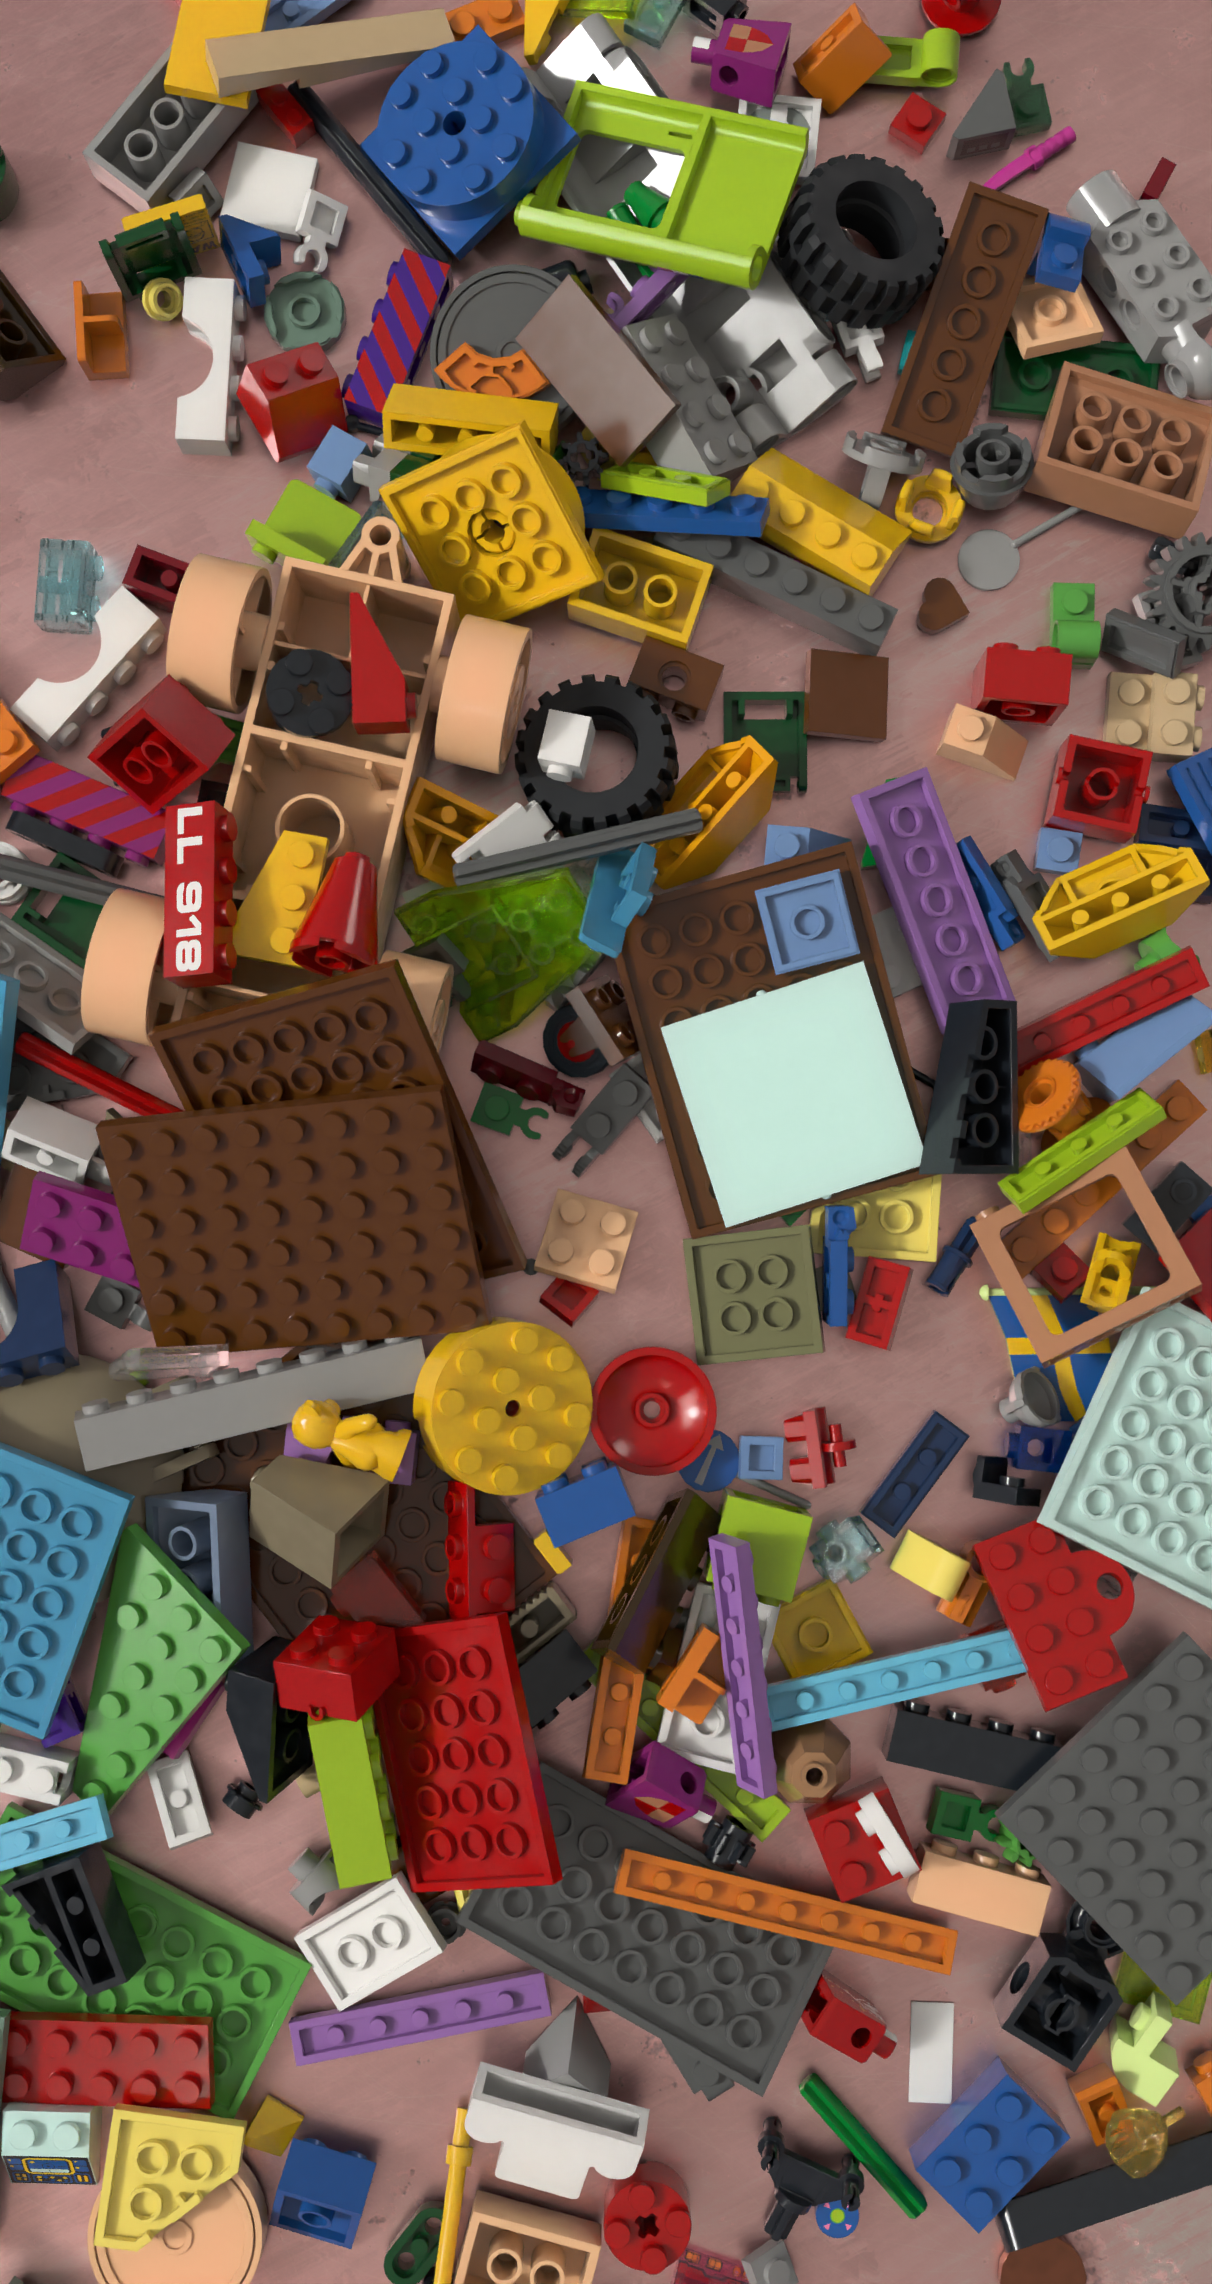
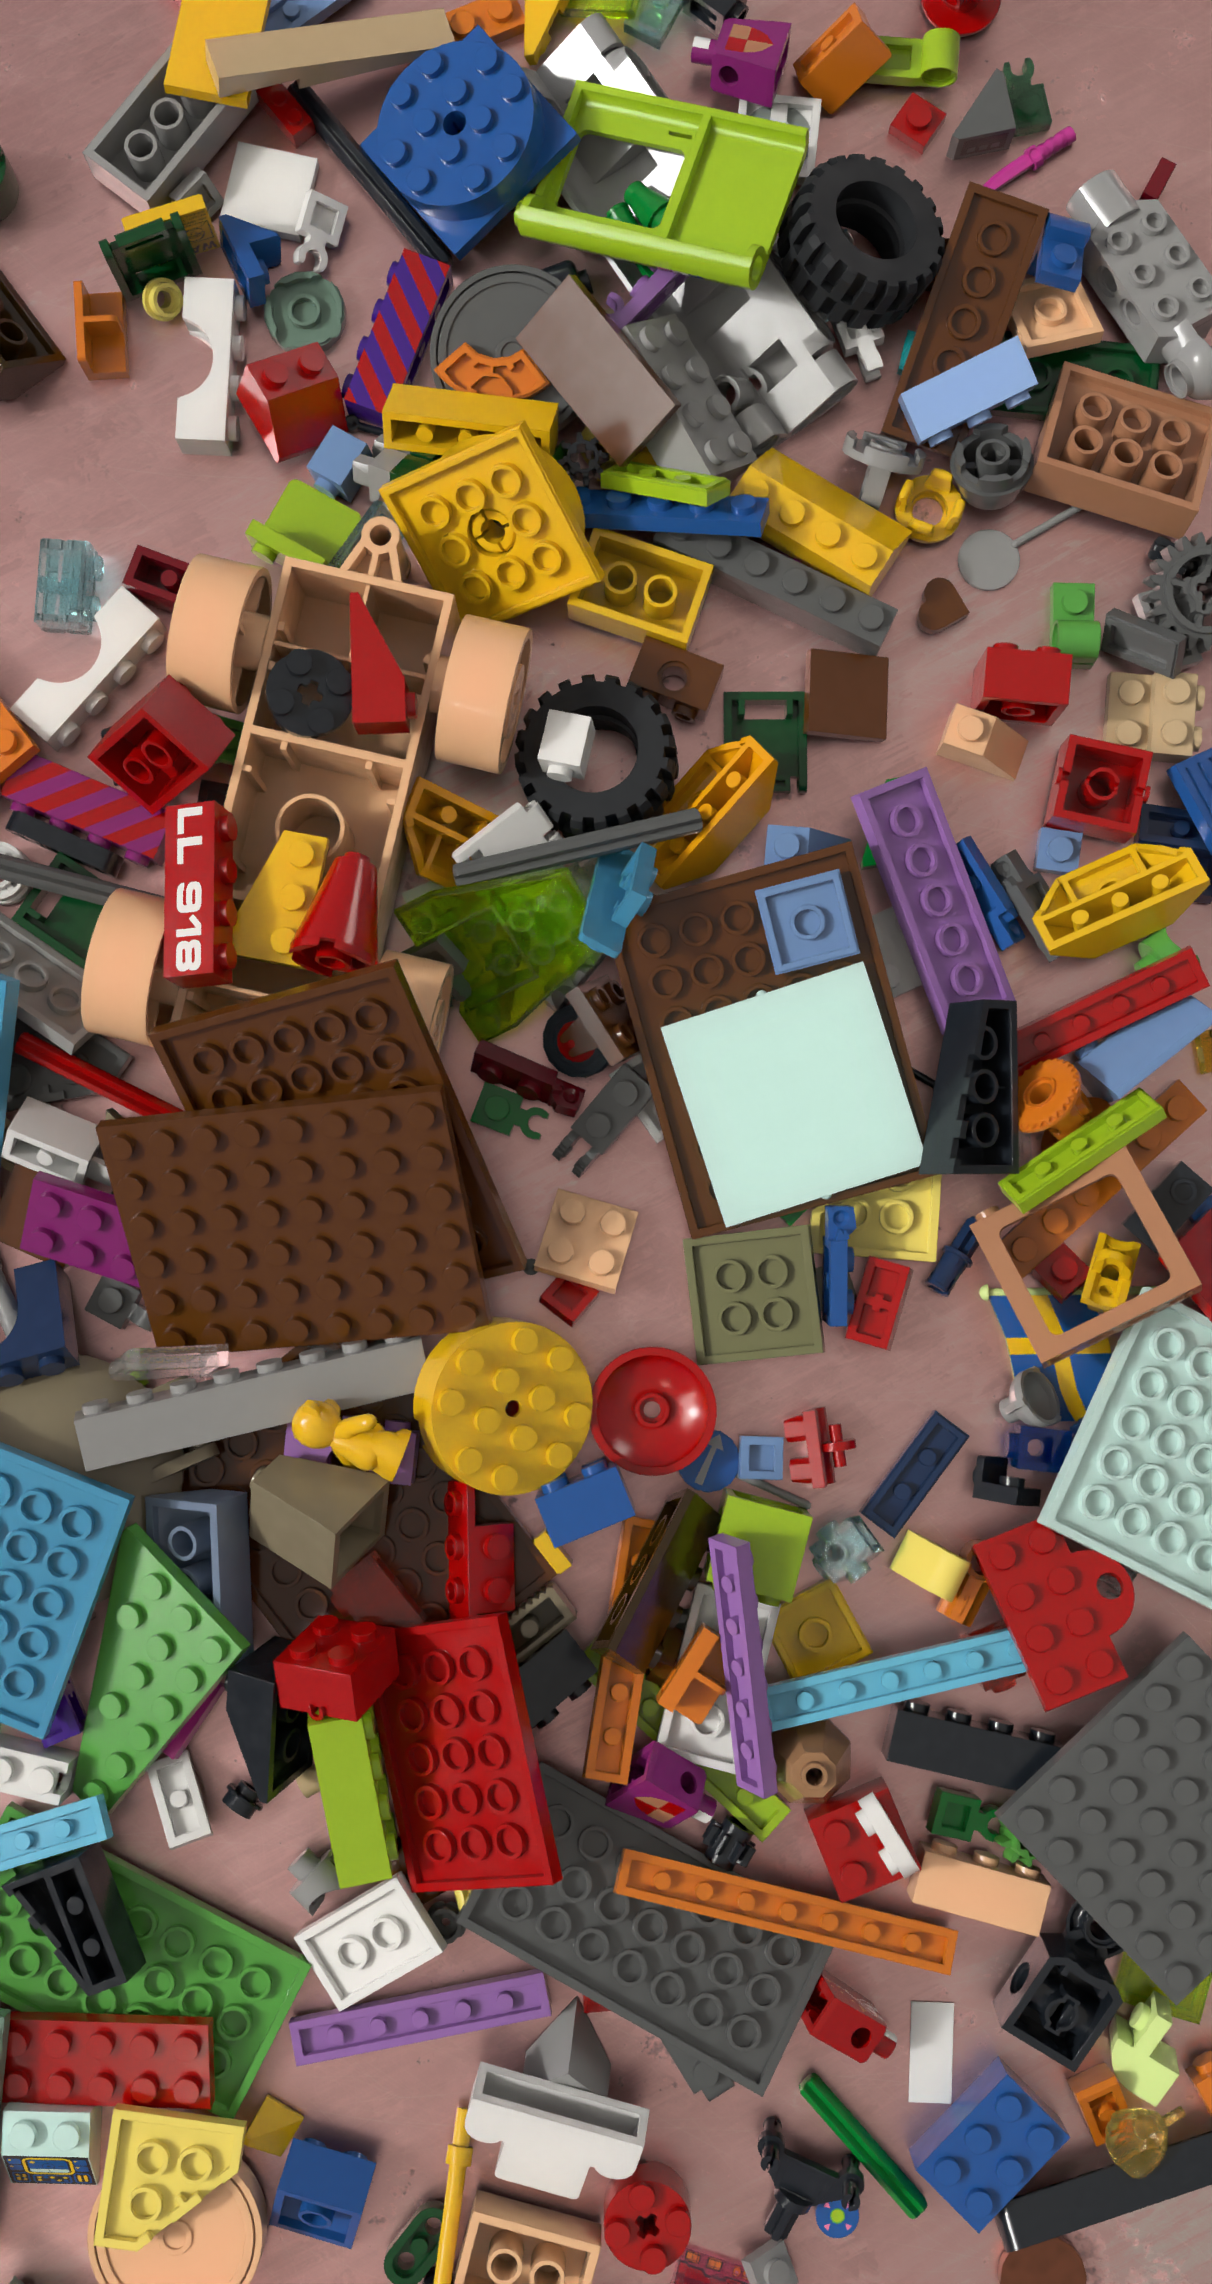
(968, 393): none -> light blue brick

